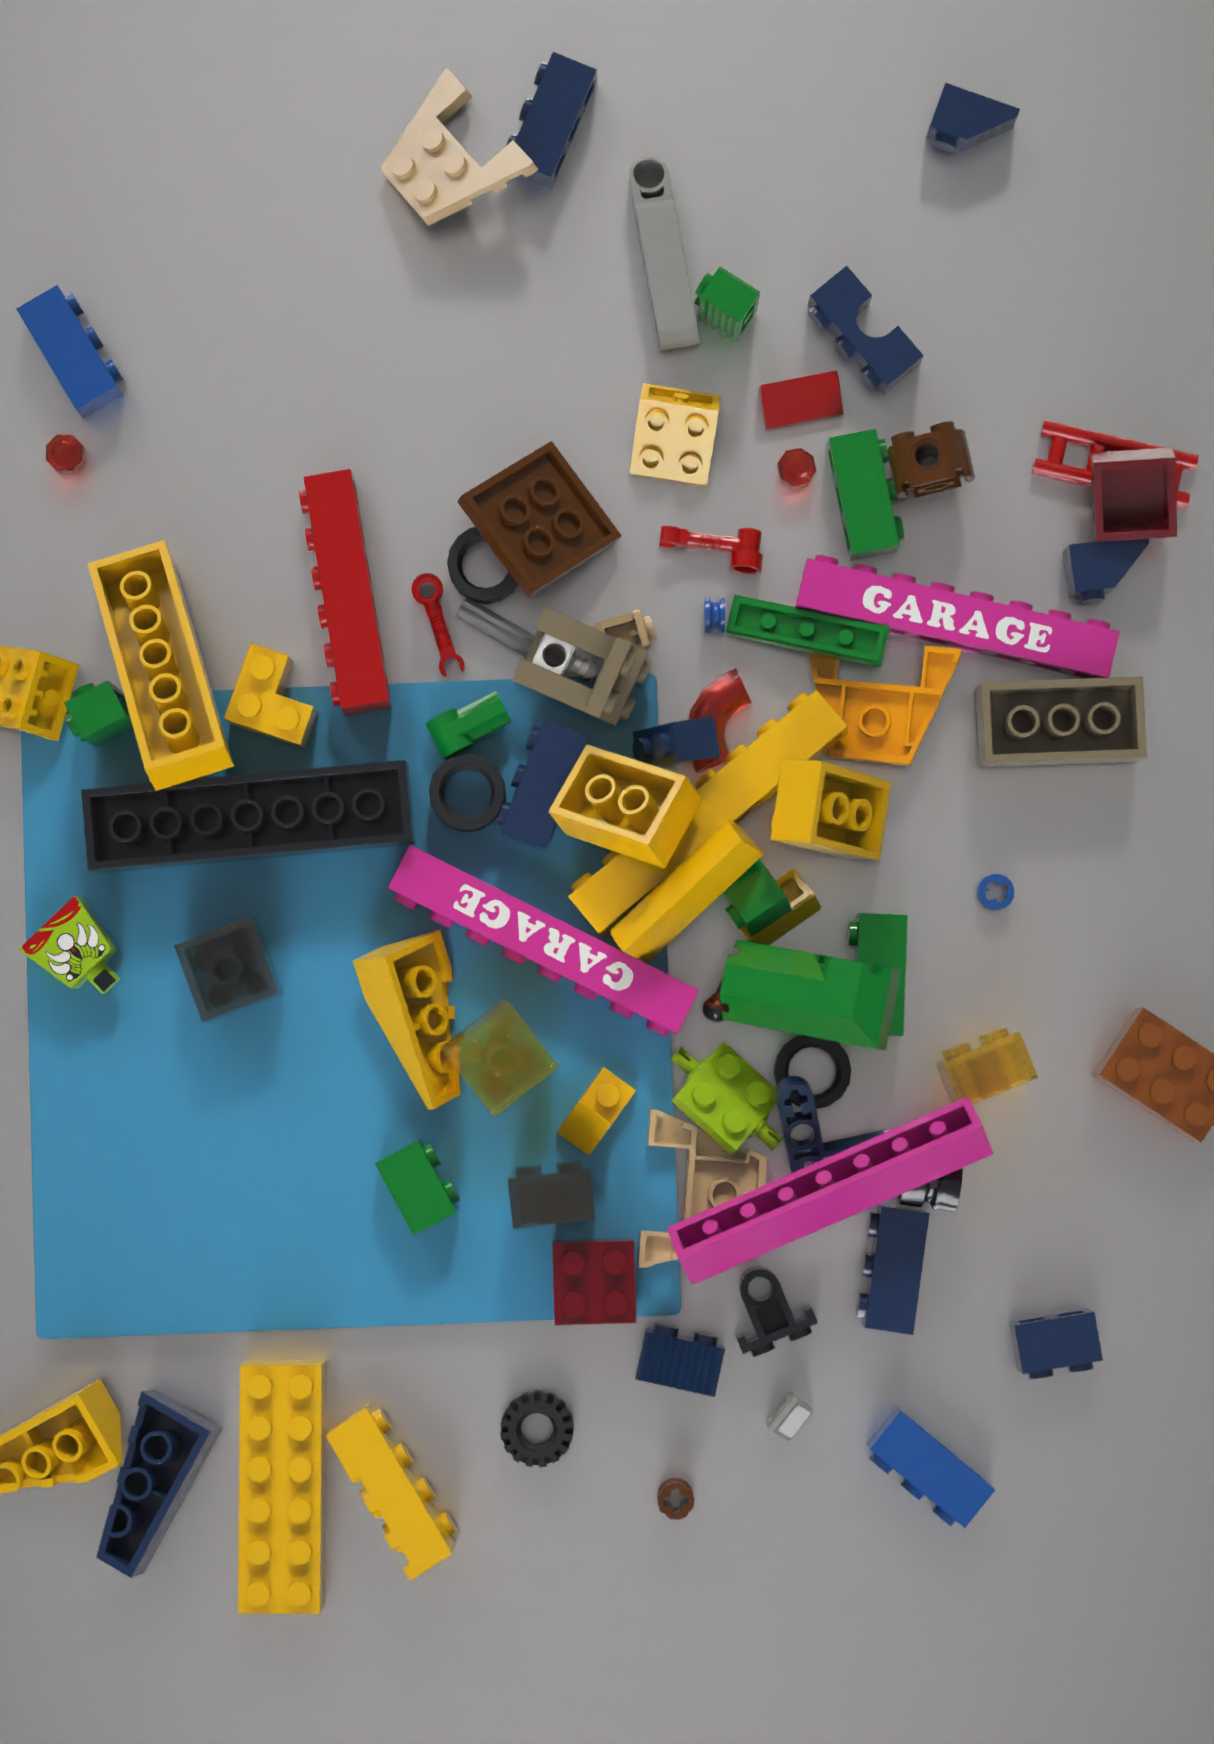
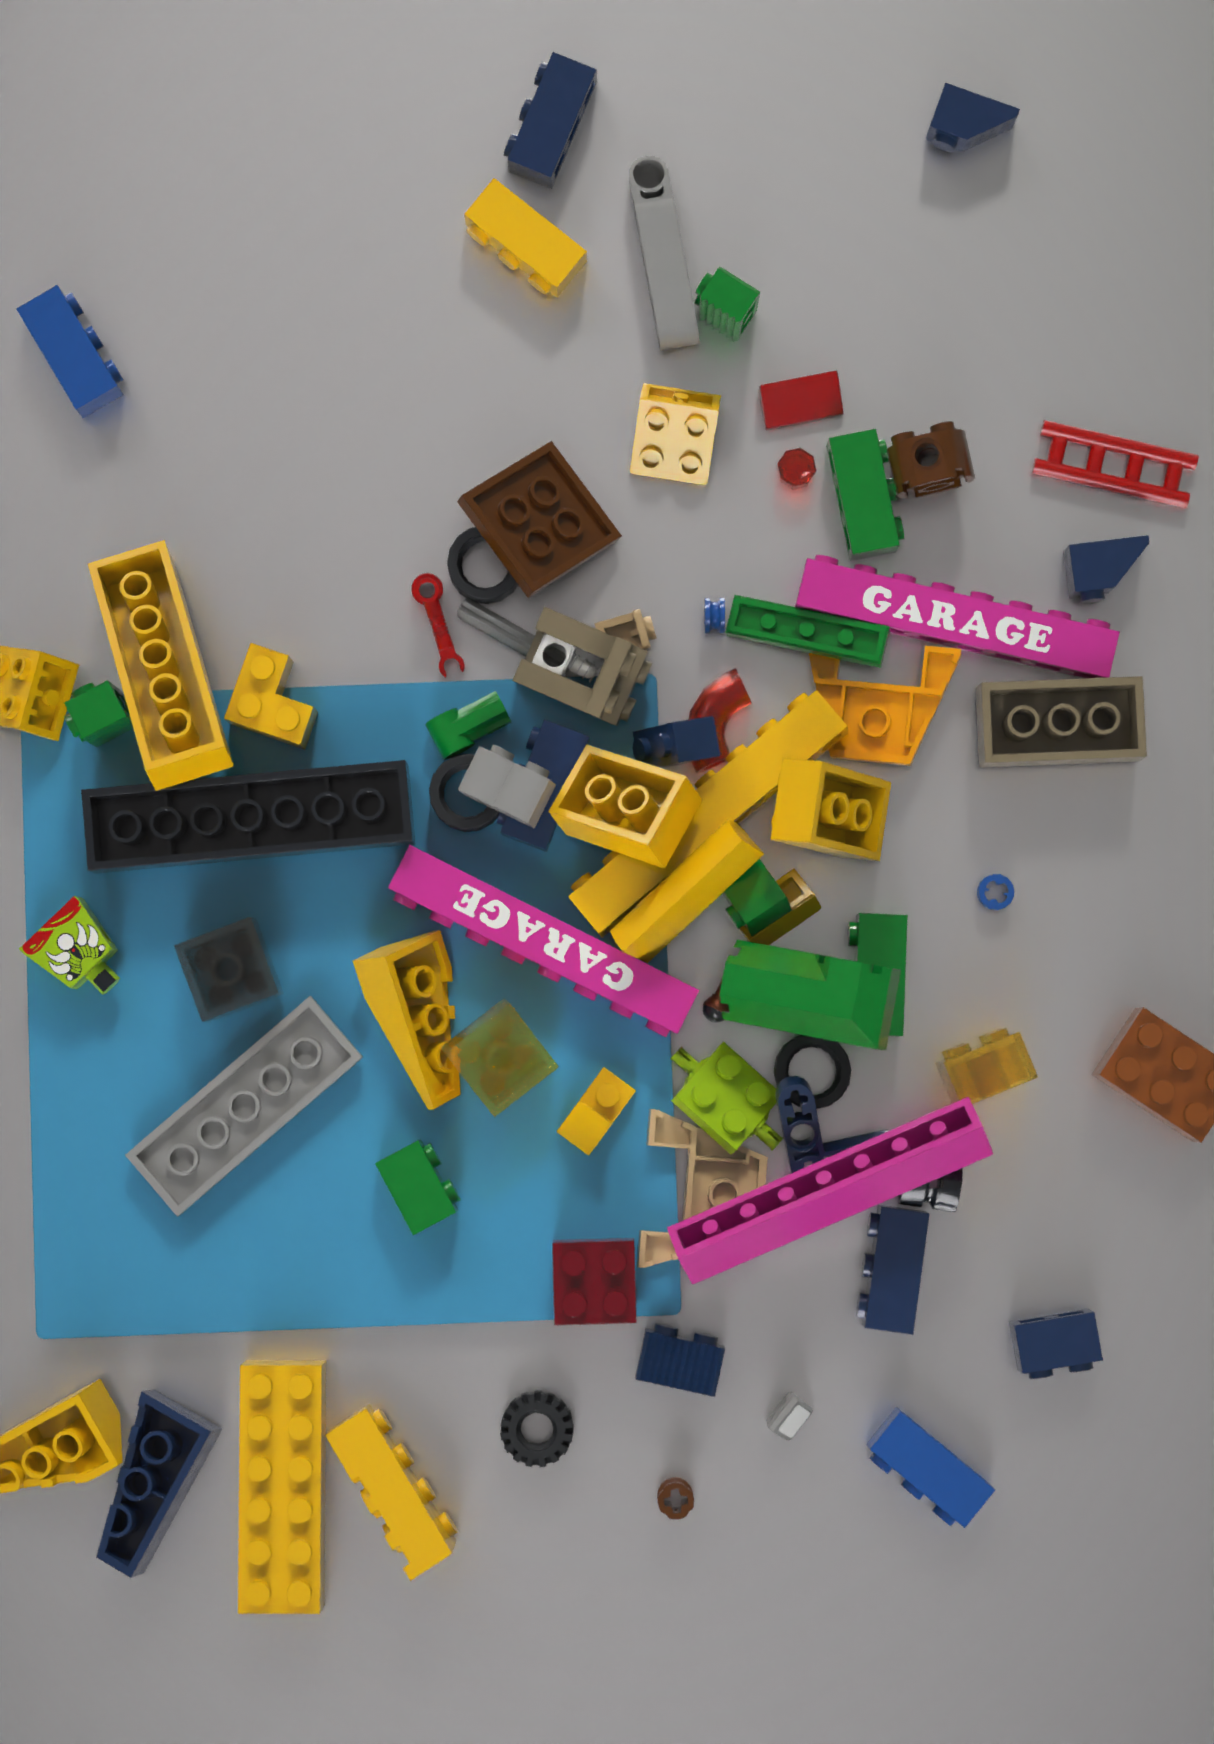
(65, 454): clear red tile -> none
(244, 1106): none -> light grey plate
(346, 591): red brick -> none
(435, 169): tan wing -> none
(507, 785): none -> light grey brick
(524, 239): none -> yellow brick
(551, 1196): clear smoke brick -> none
(743, 548): red brick -> none
(770, 1315): black pin -> none
(881, 359): dark blue arch -> none
(1134, 494): dark red piece -> none

